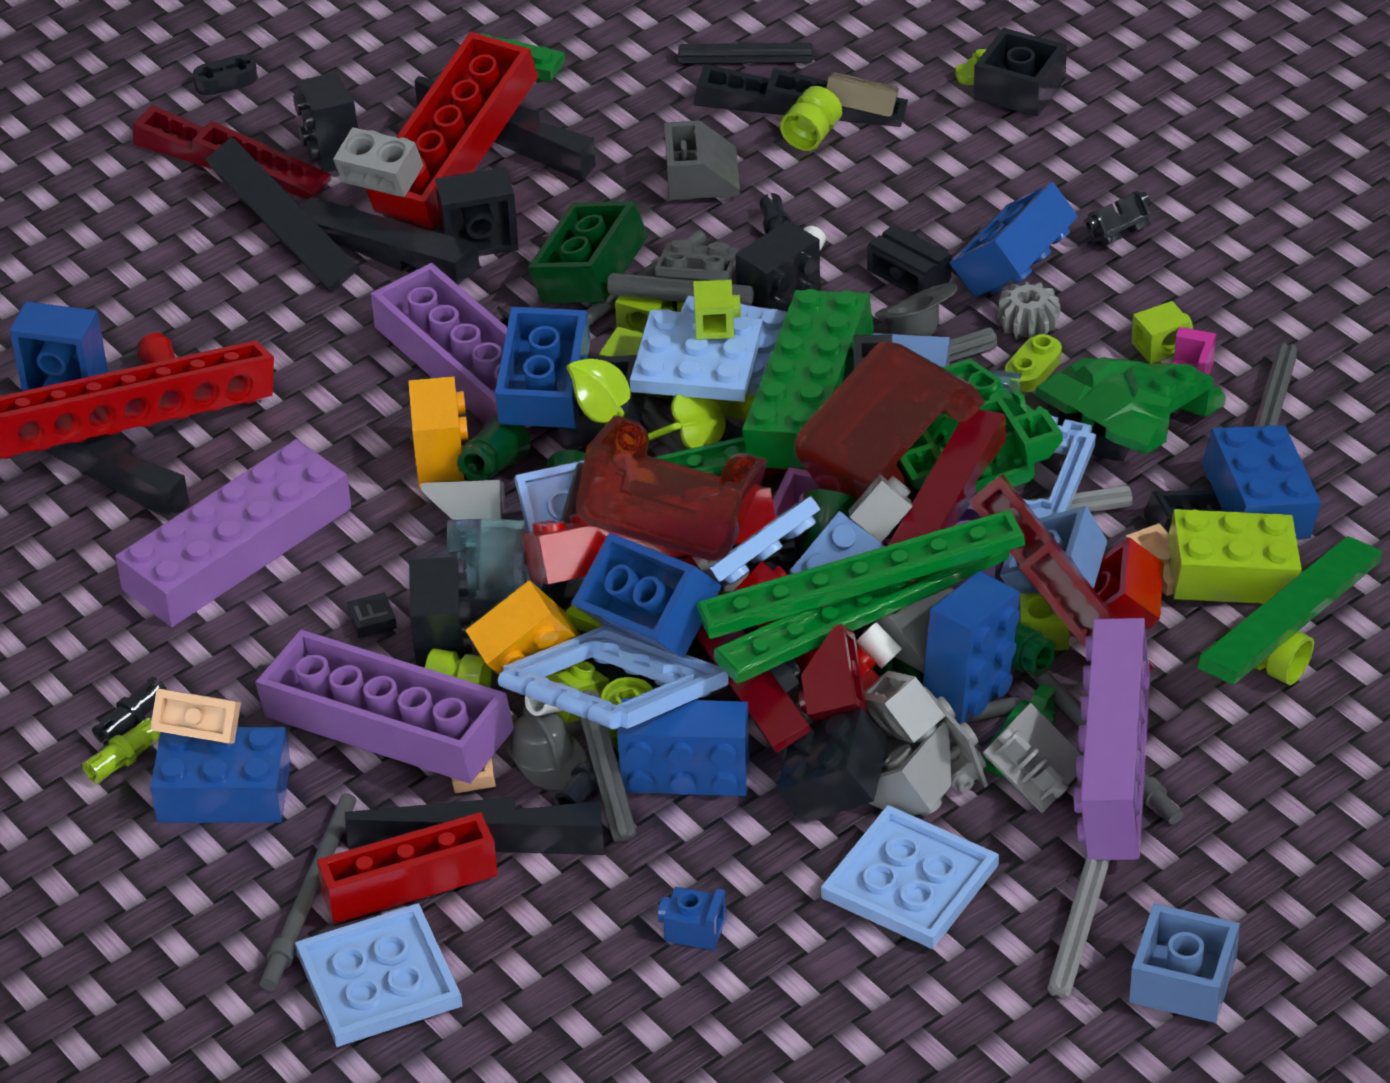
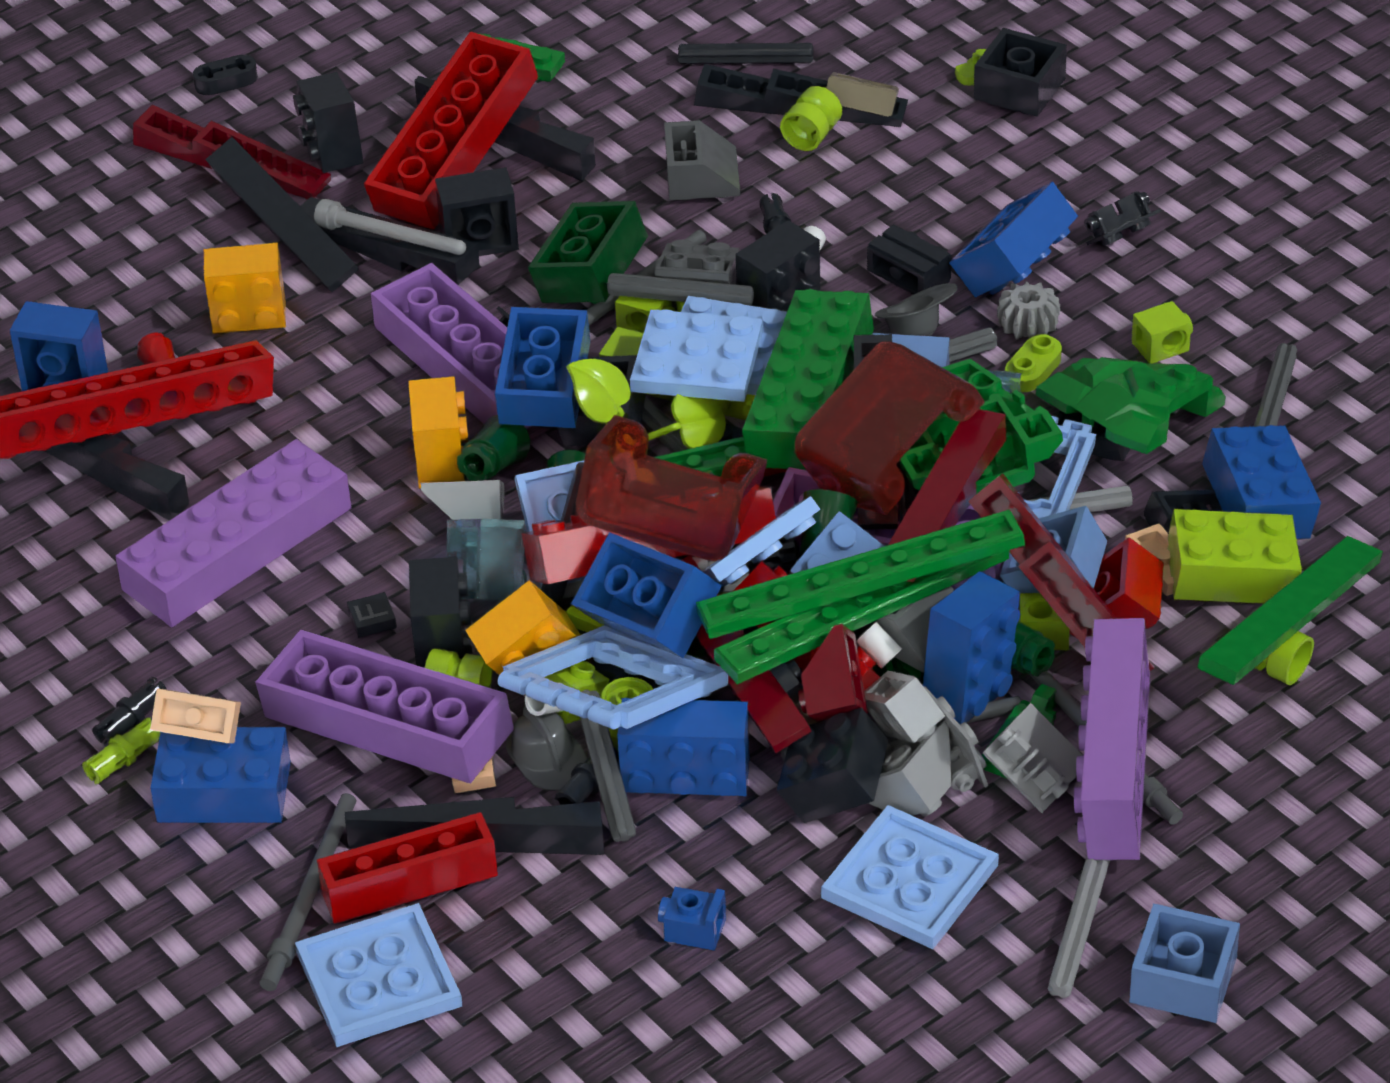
(244, 288): none -> light orange brick
(331, 214): none -> light grey piece
(378, 162): light grey brick -> none
(715, 309): lime brick -> none
(881, 507): light grey brick -> none
(1195, 349): dark pink panel -> none

